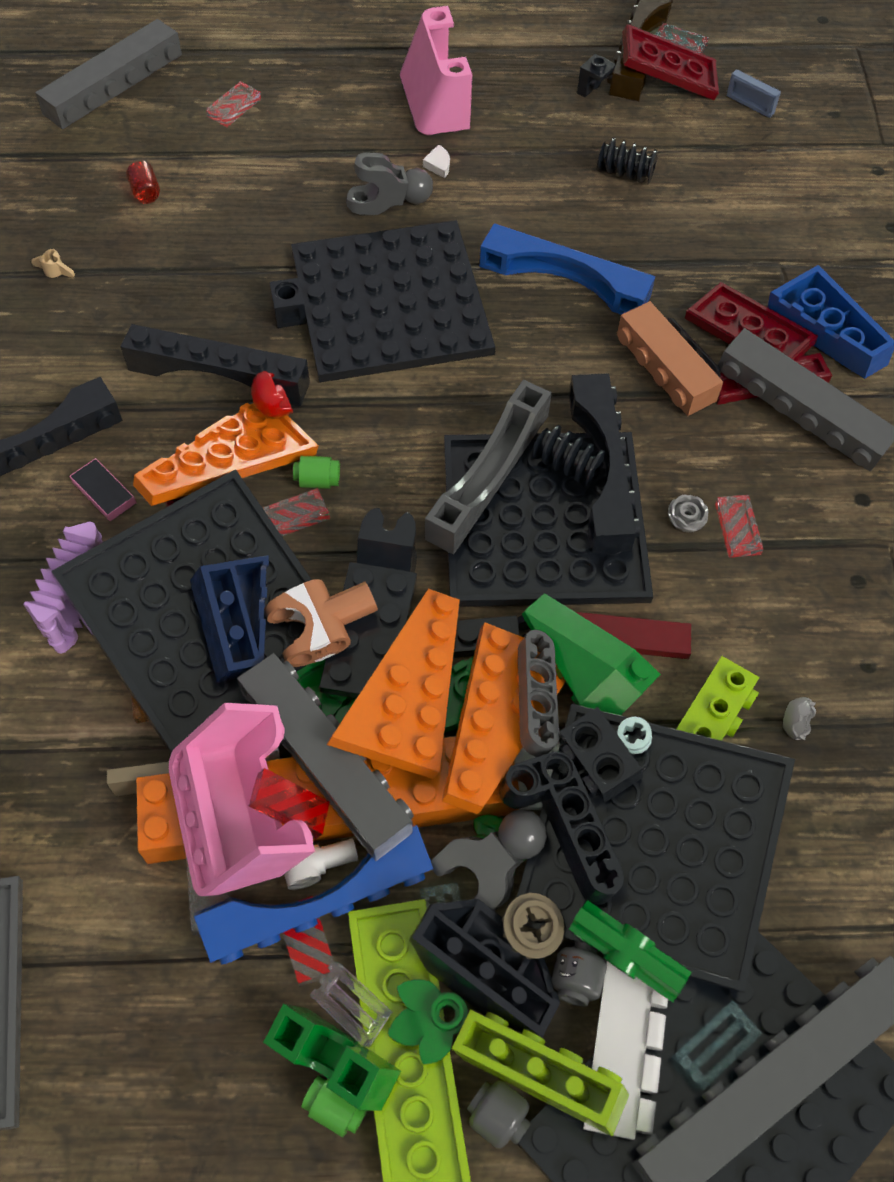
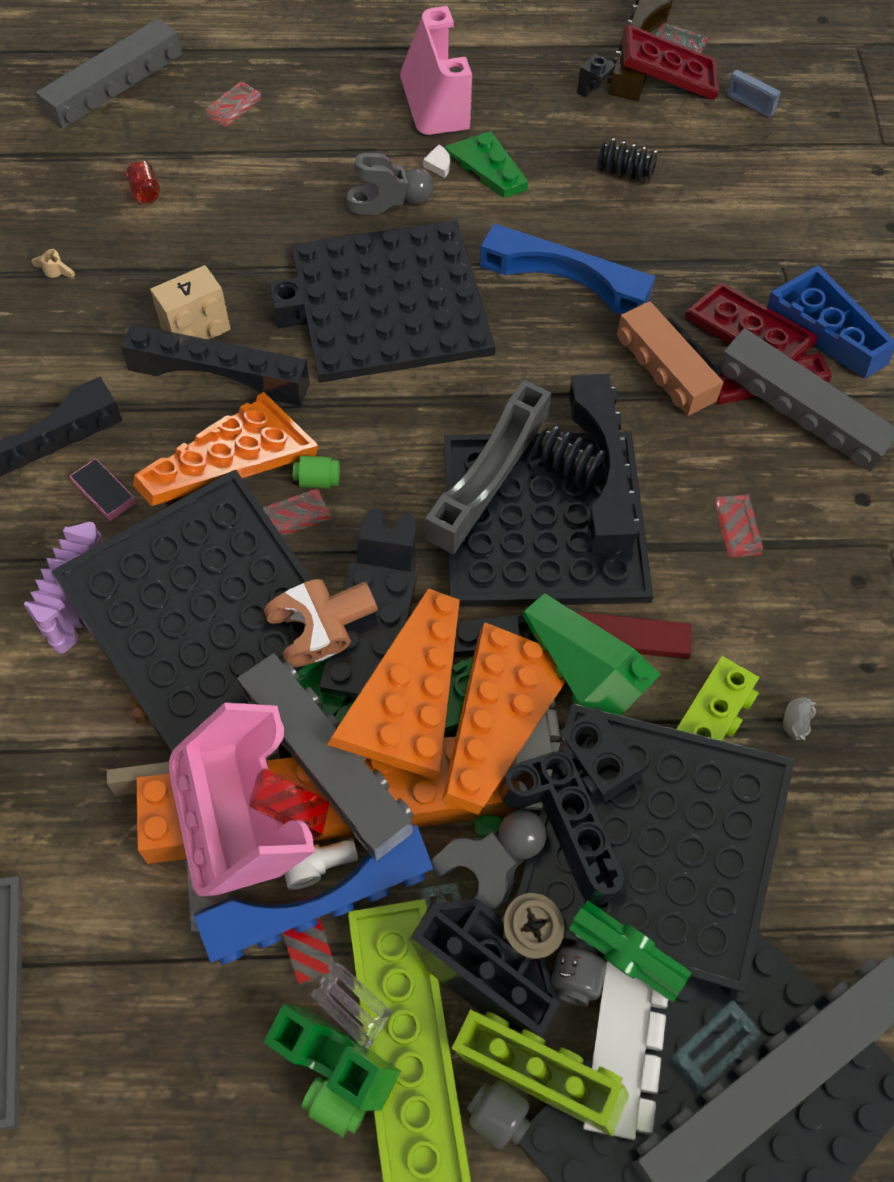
(192, 305): none -> tan brick
(232, 613): dark blue wedge -> none
(270, 398): red hair -> none
(421, 1020): green plate -> none
(490, 162): none -> green wing
(542, 692): dark grey beam -> none
(629, 725): light aqua bush -> none
(691, 505): light grey plate -> none

